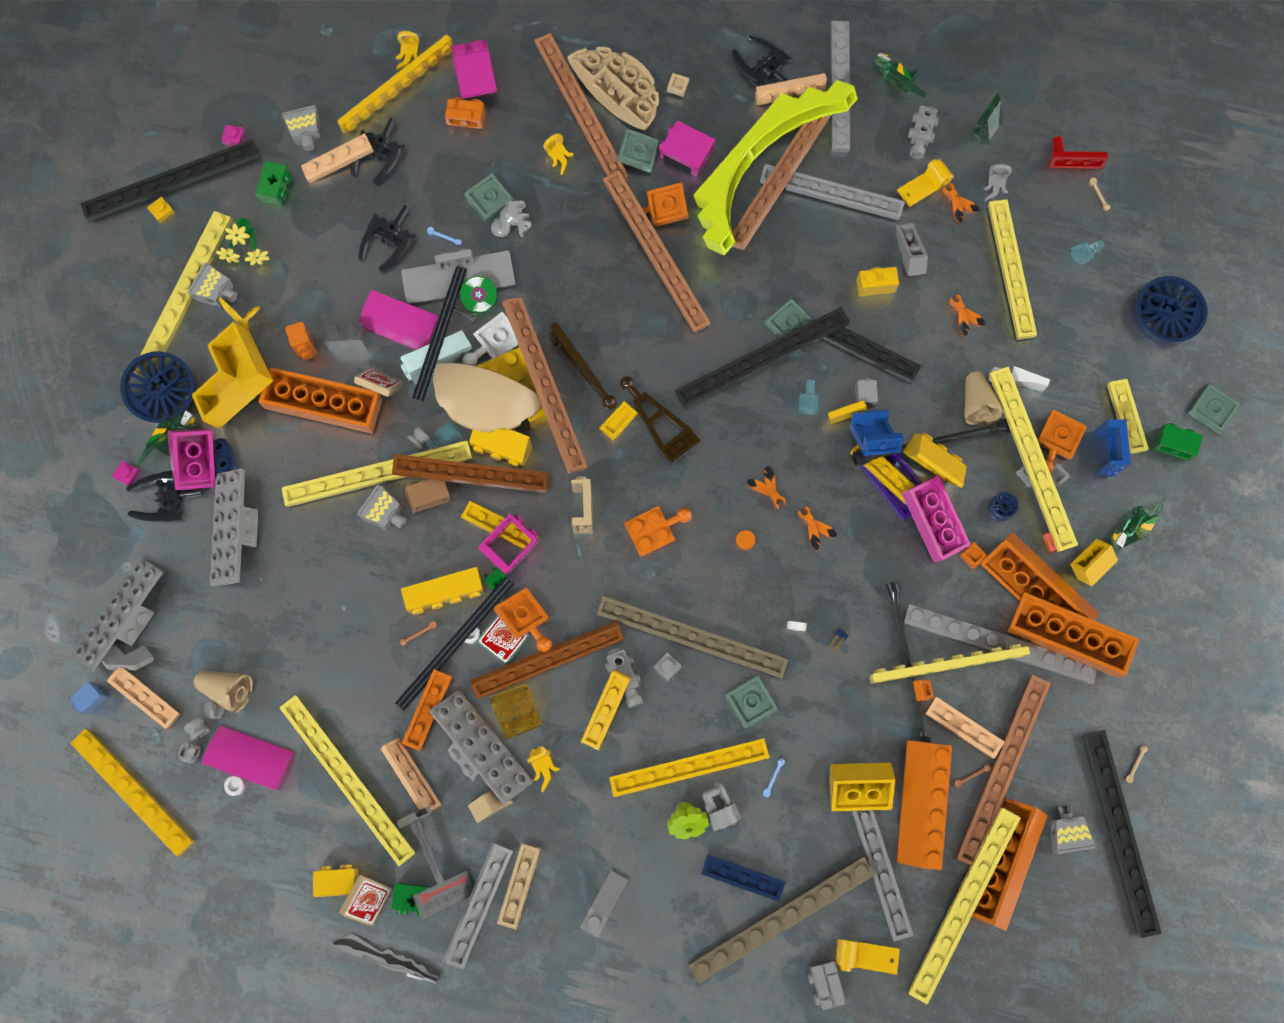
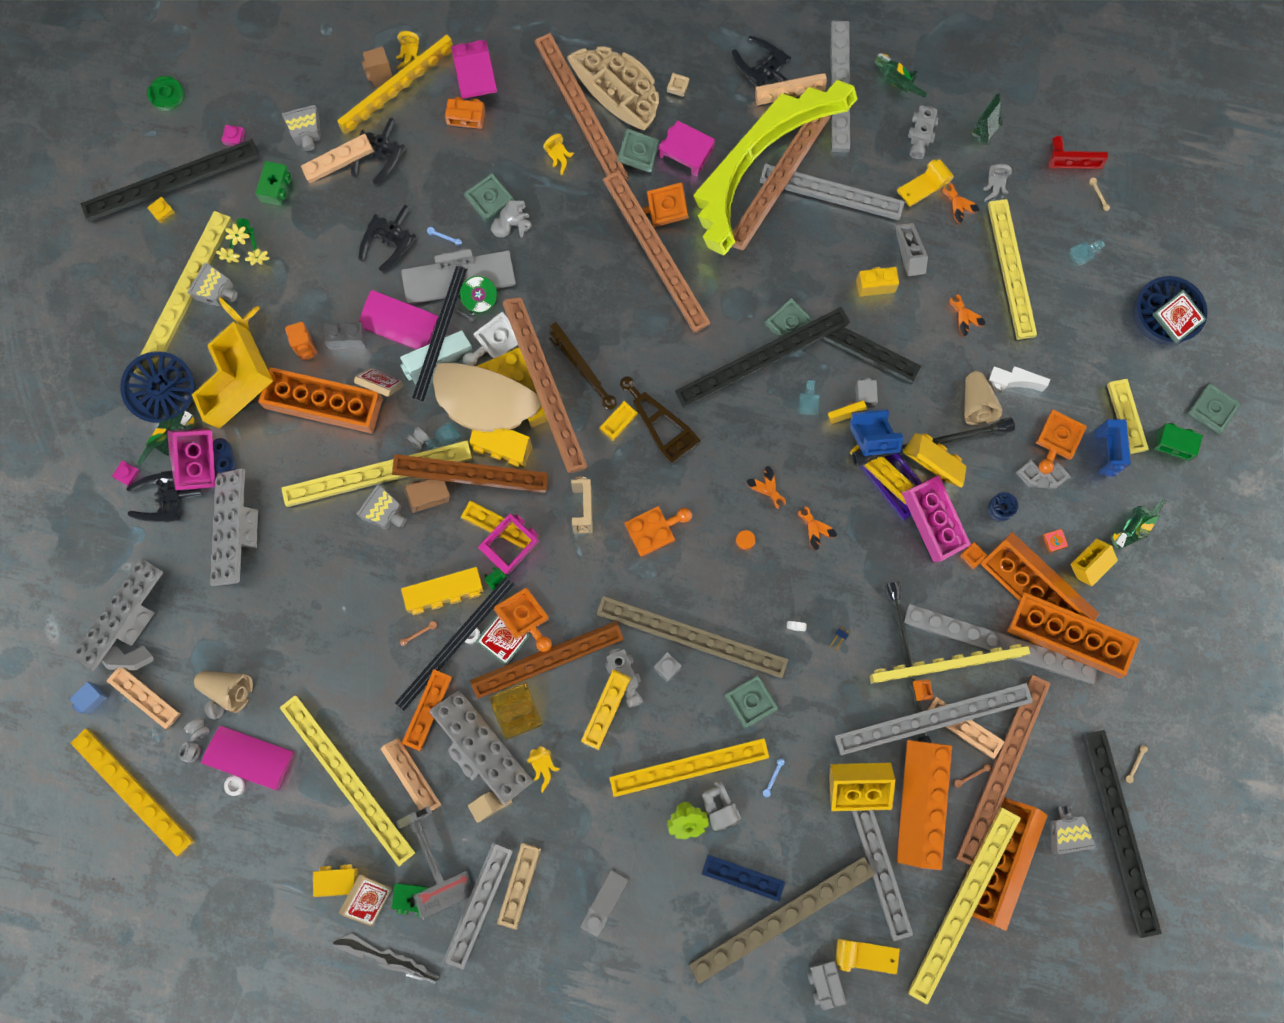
(165, 93): none -> green tile
(376, 66): none -> medium nougat brick
(933, 719): none -> light grey plate
(1033, 459): light yellow plate -> none
(1179, 316): none -> tile

